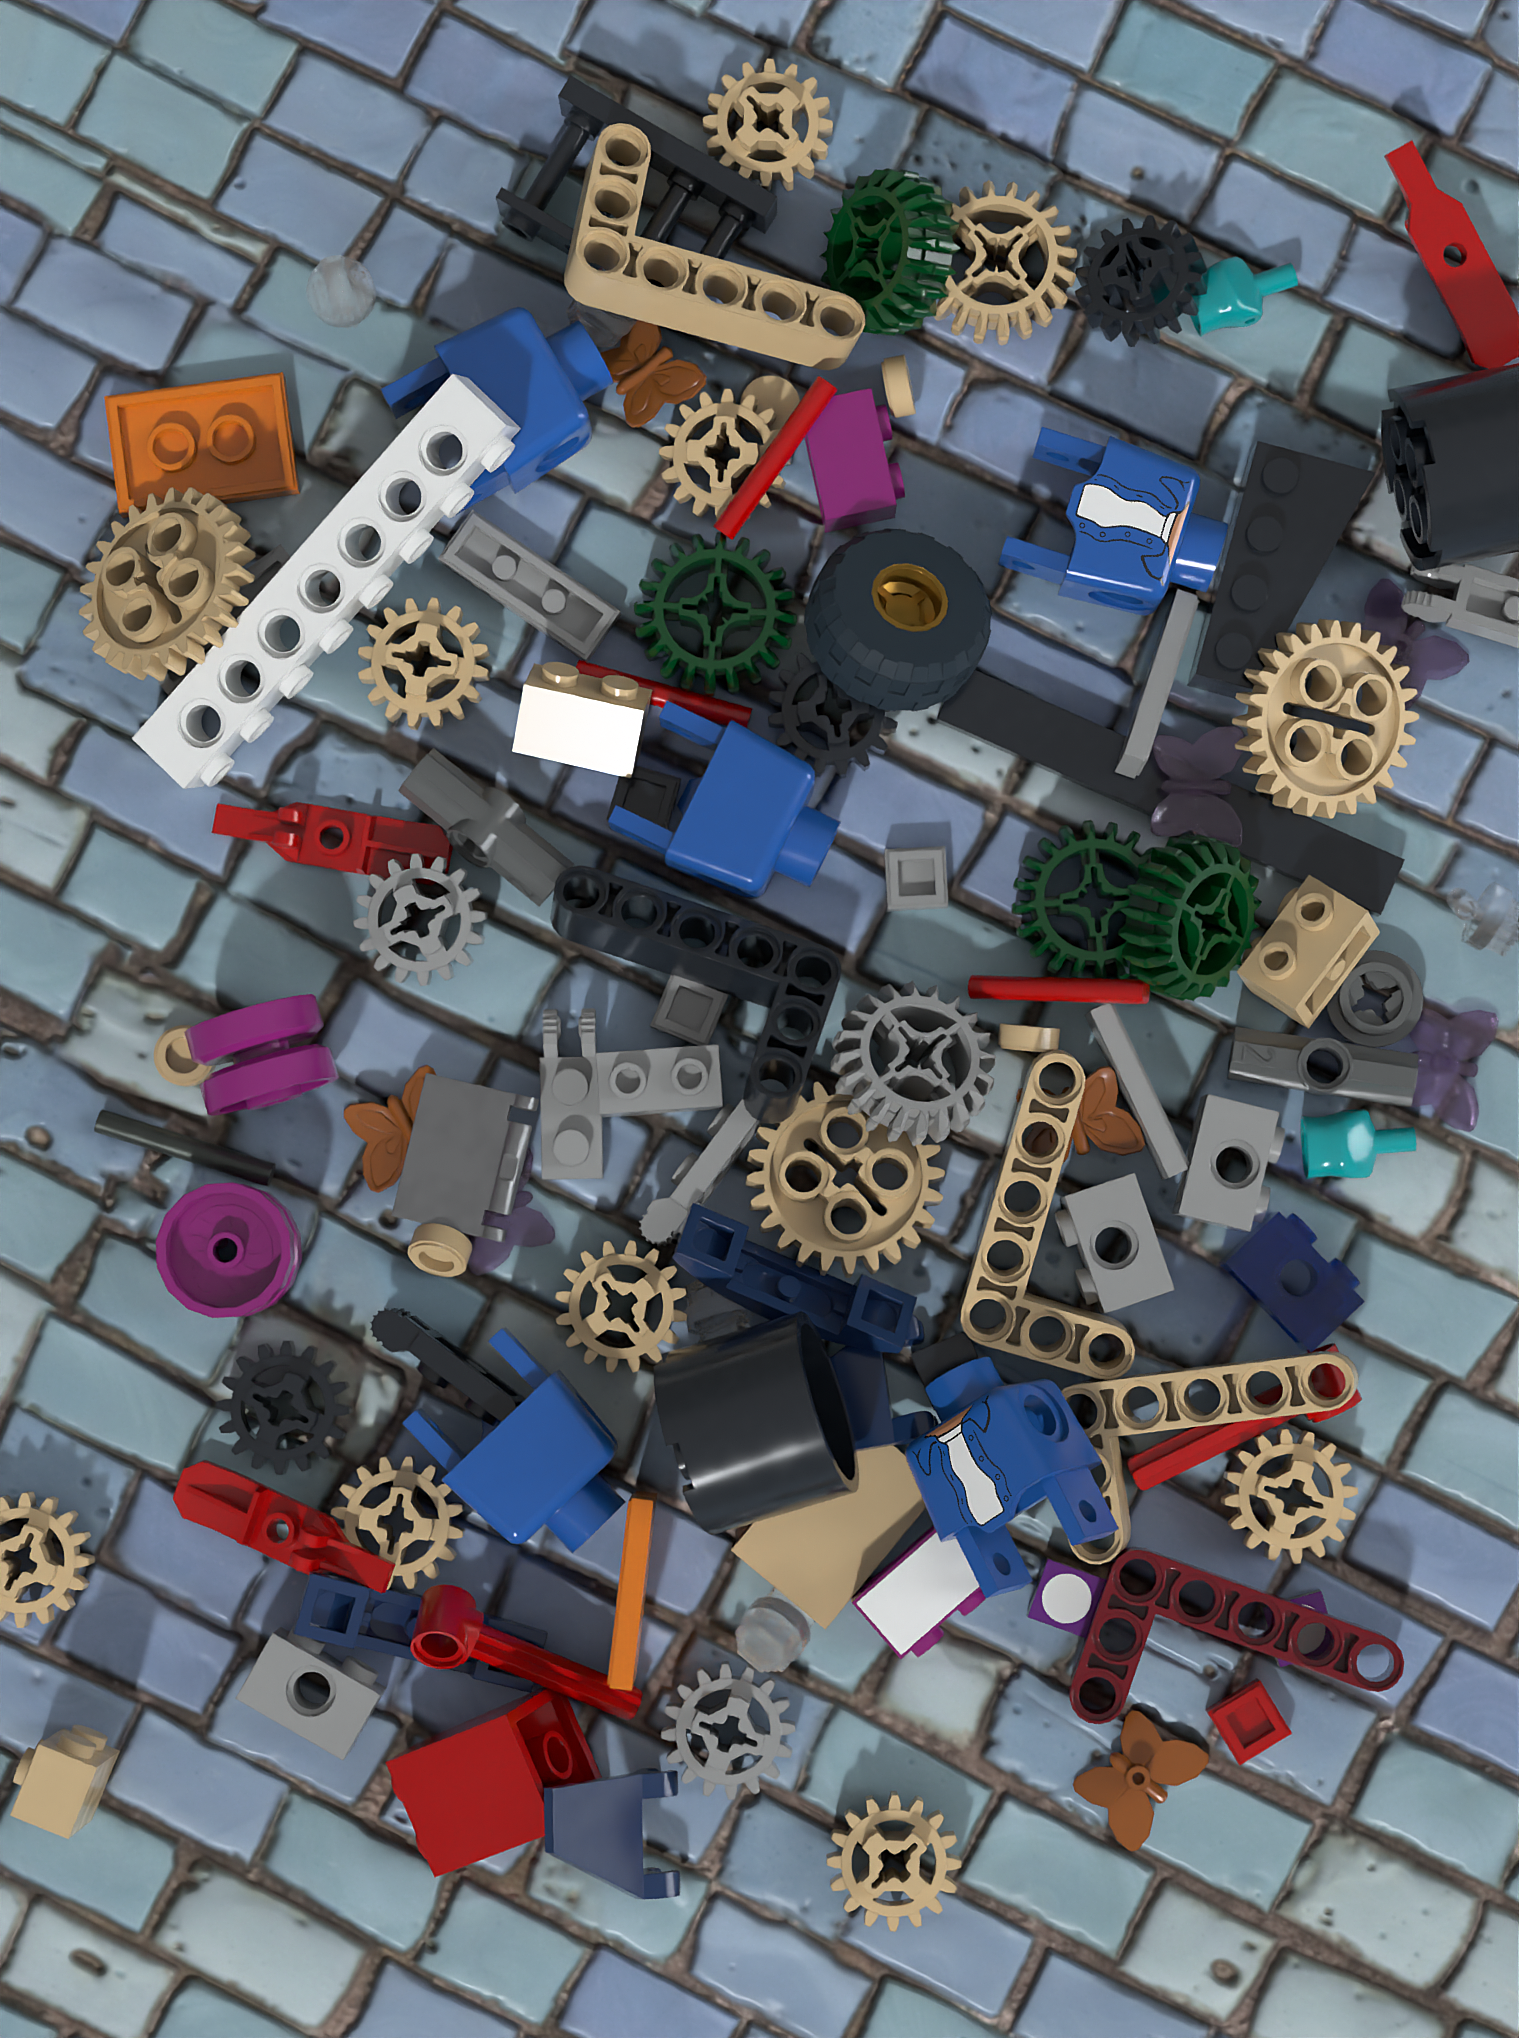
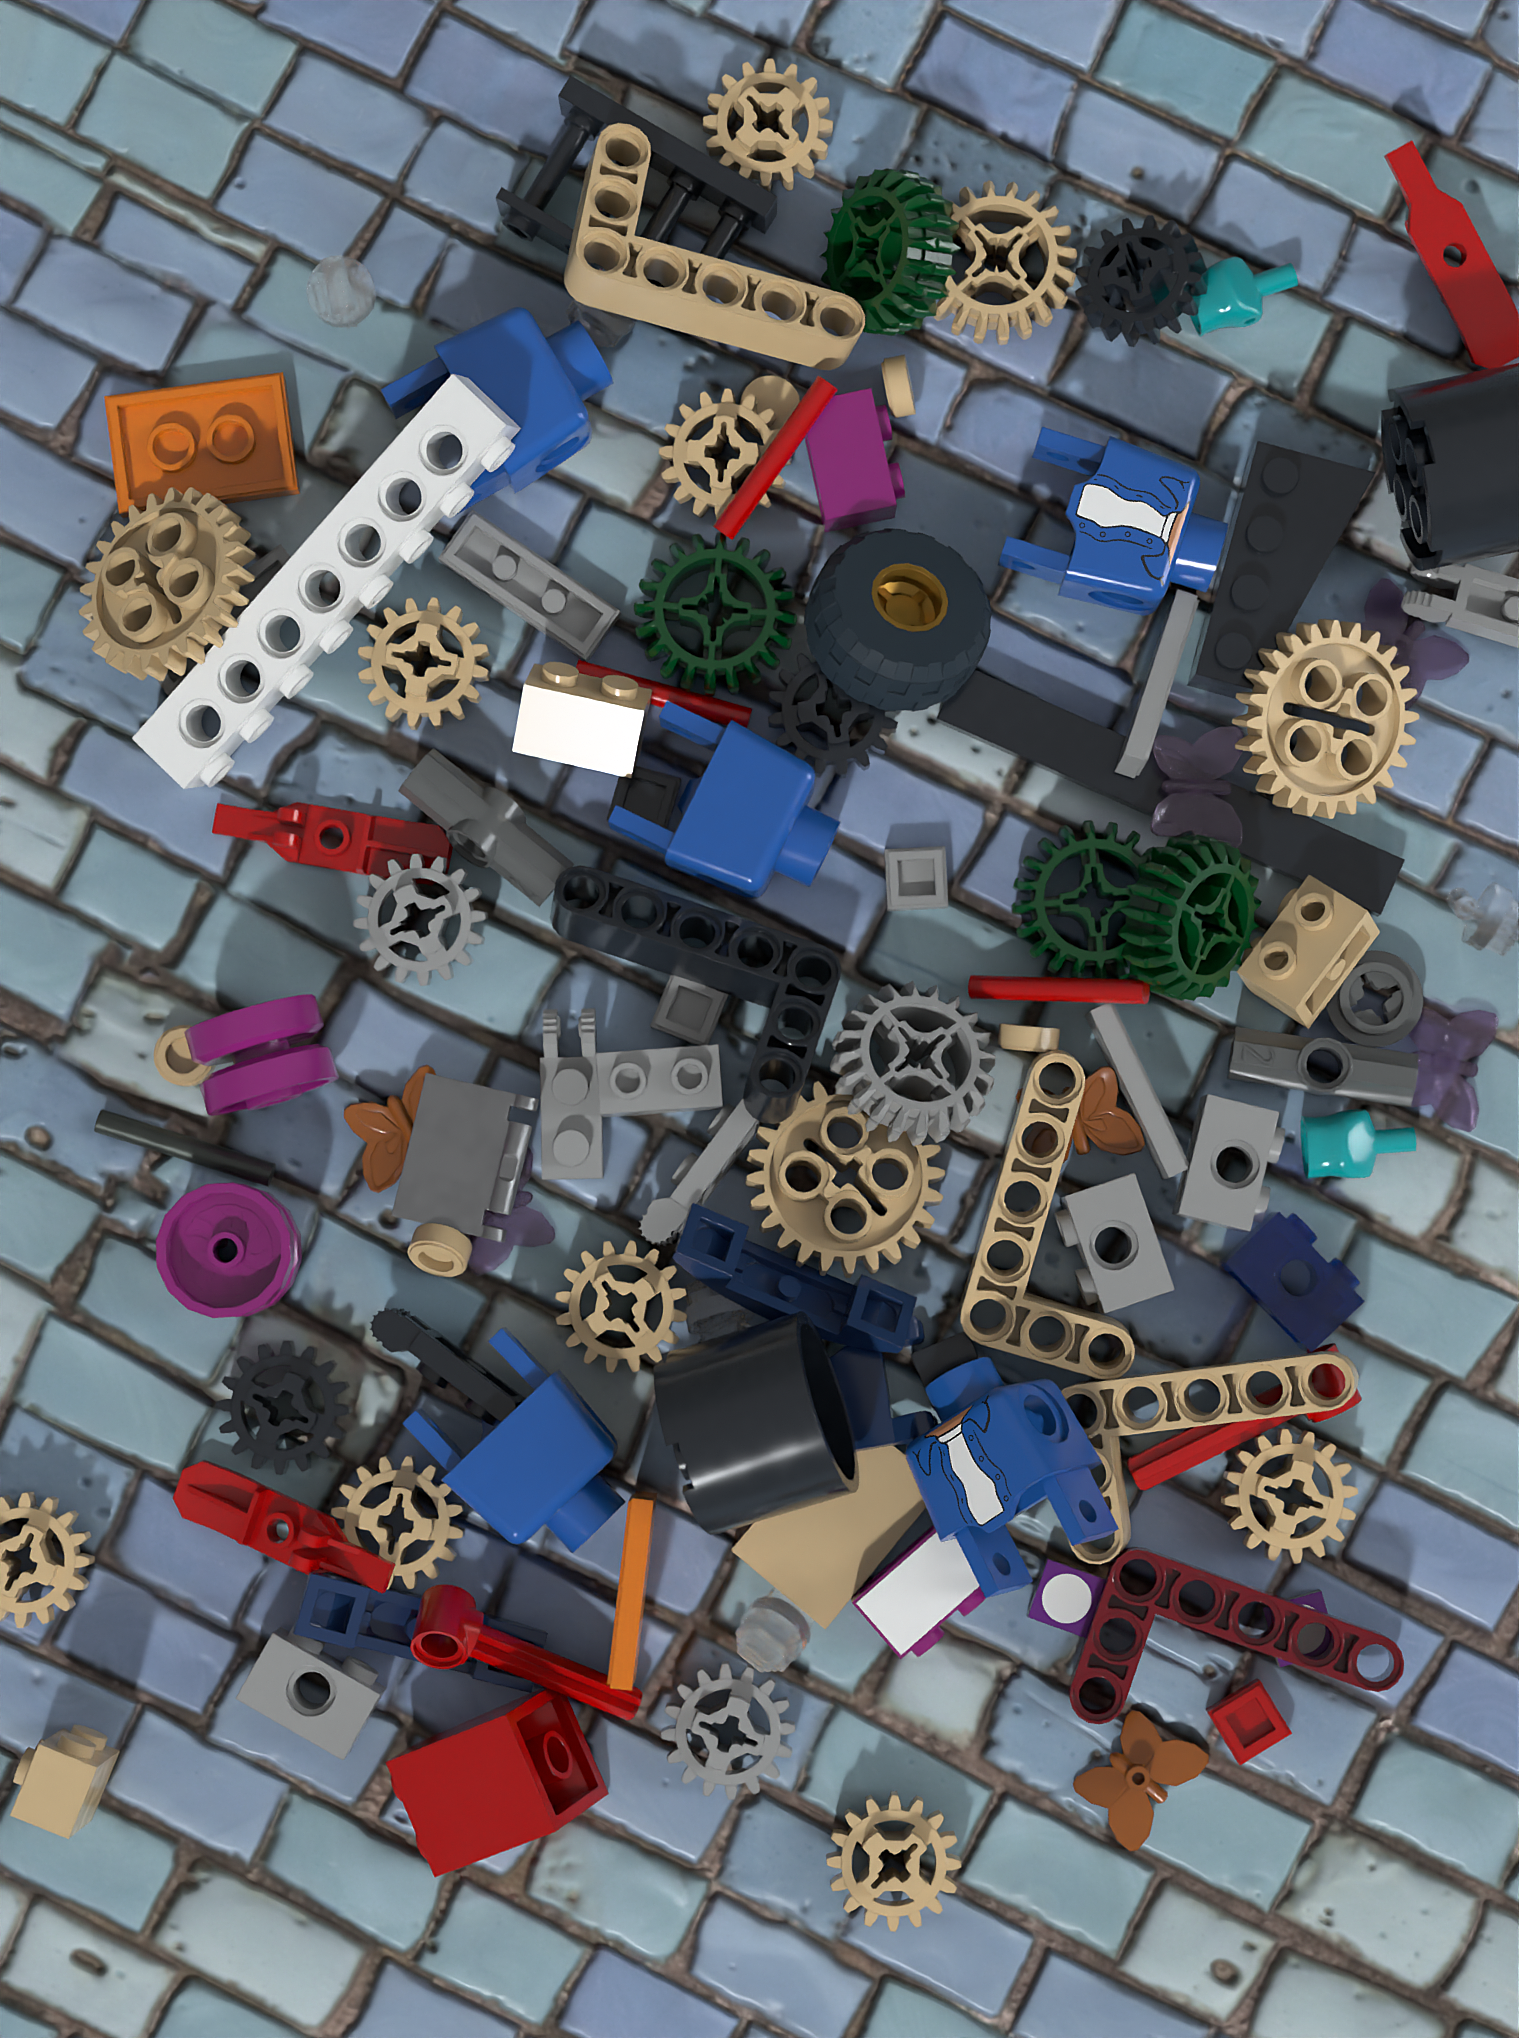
(600, 1830): dark blue flag -> none
(647, 376): dark orange piece -> none

